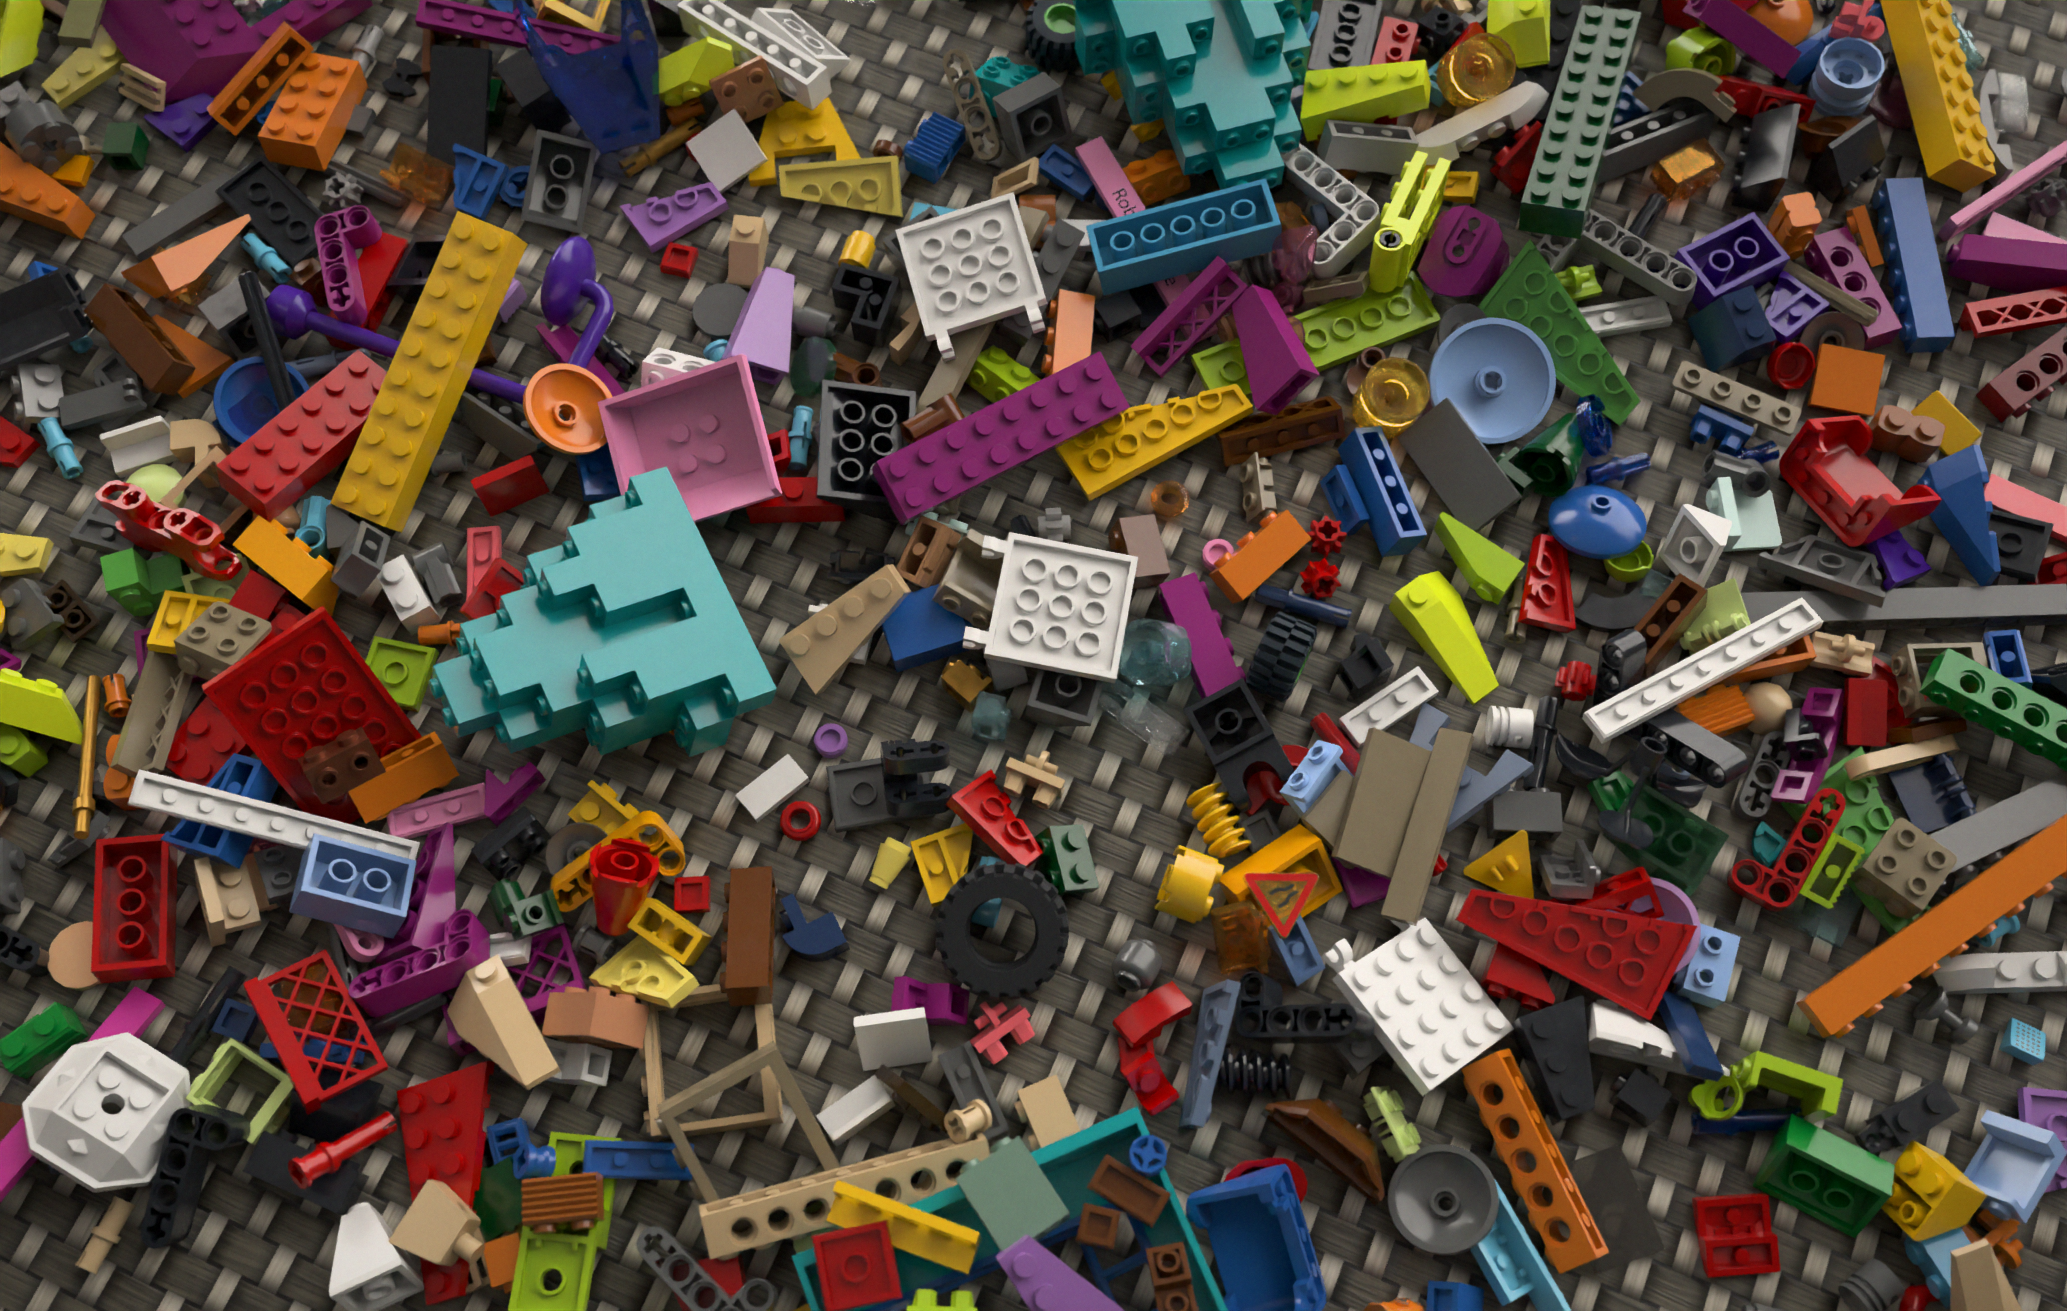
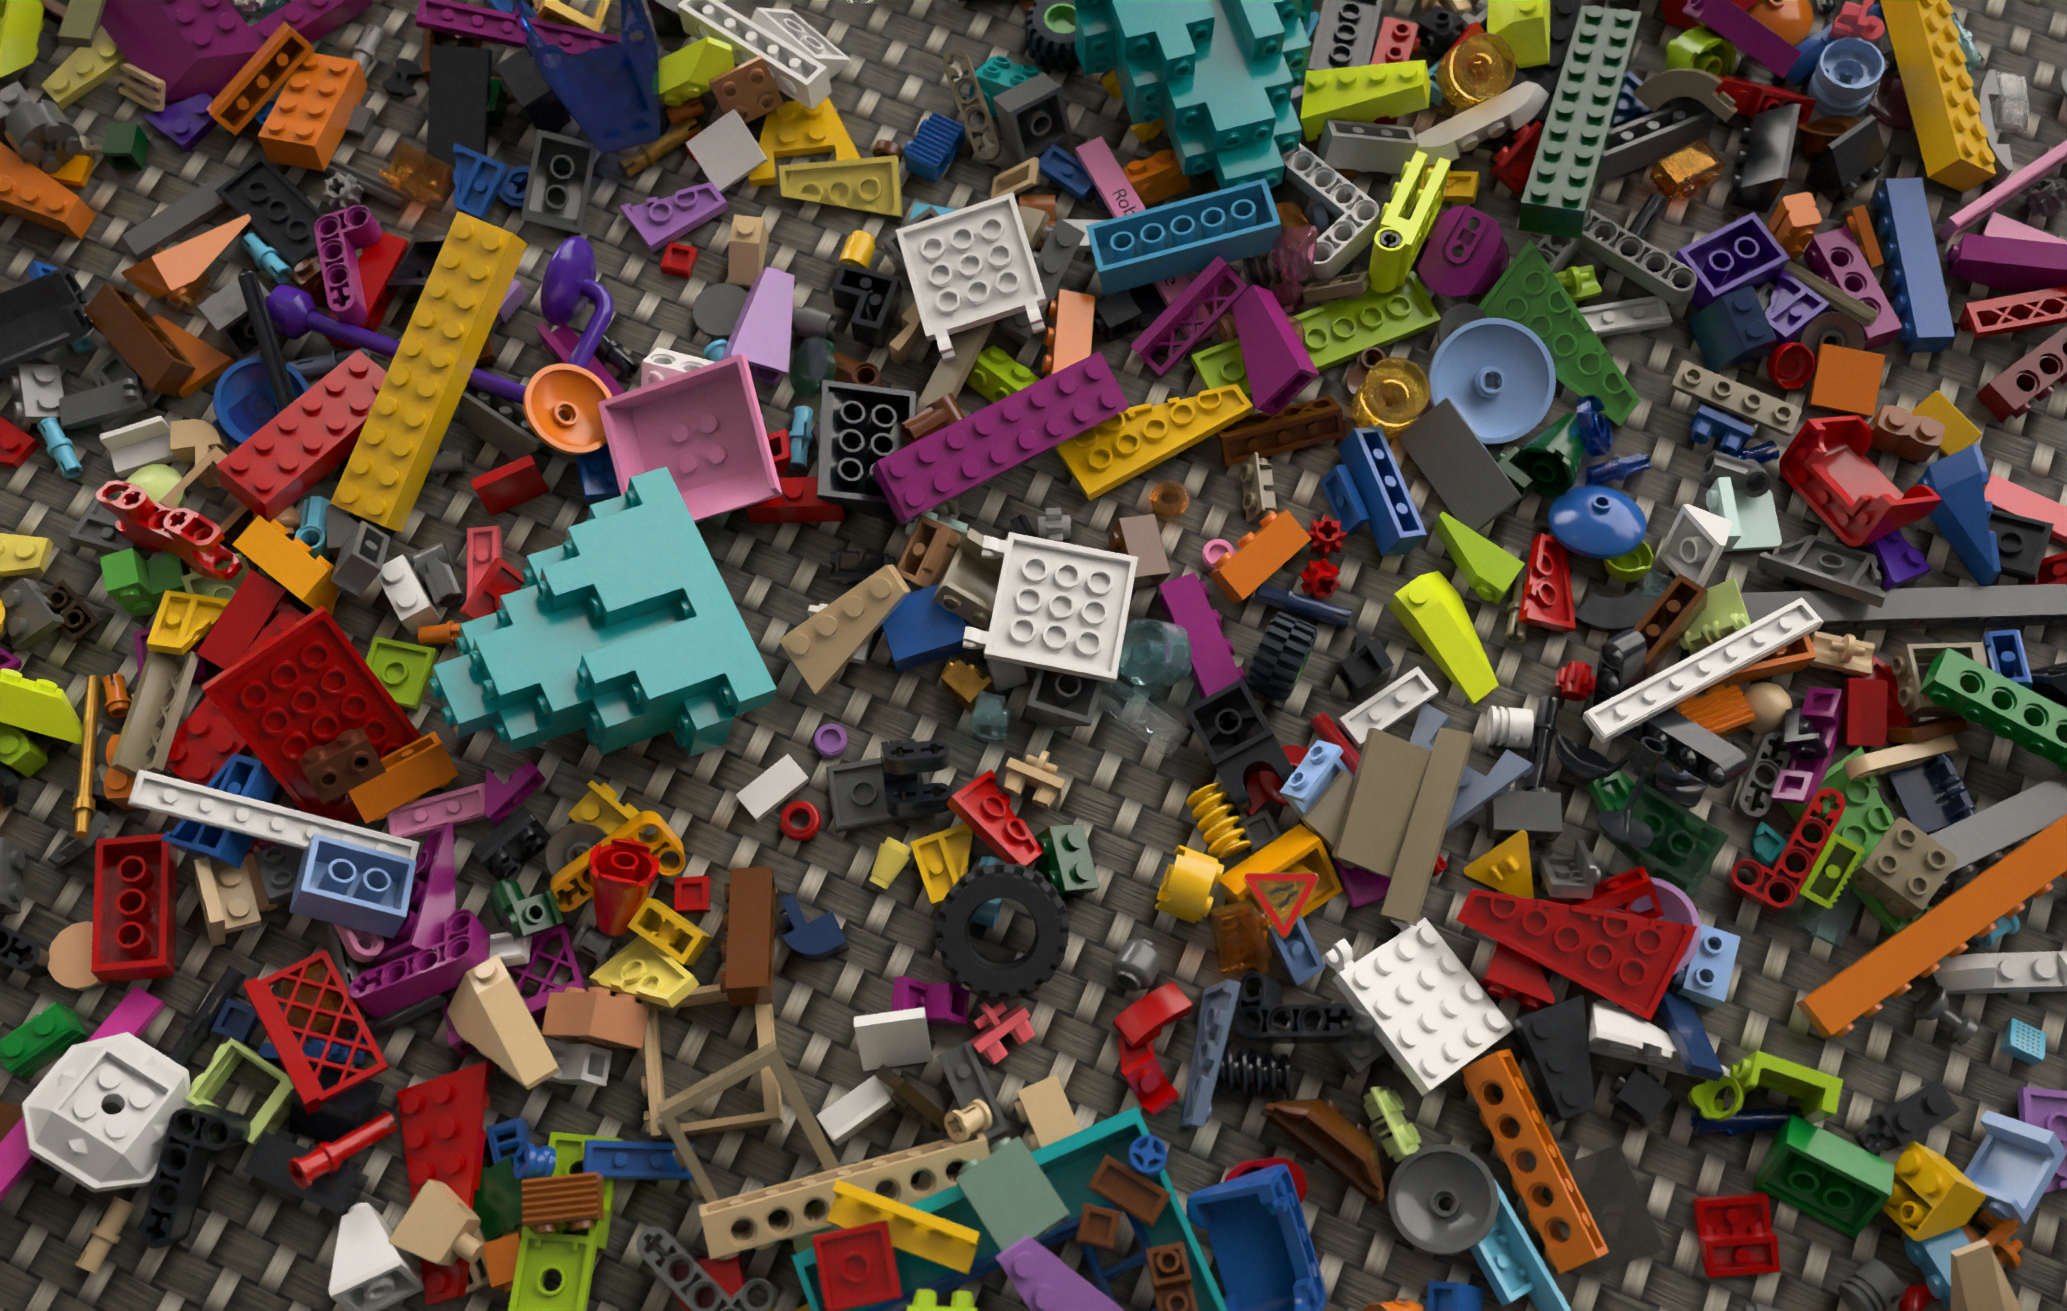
(219, 640): dark tan bracket -> none

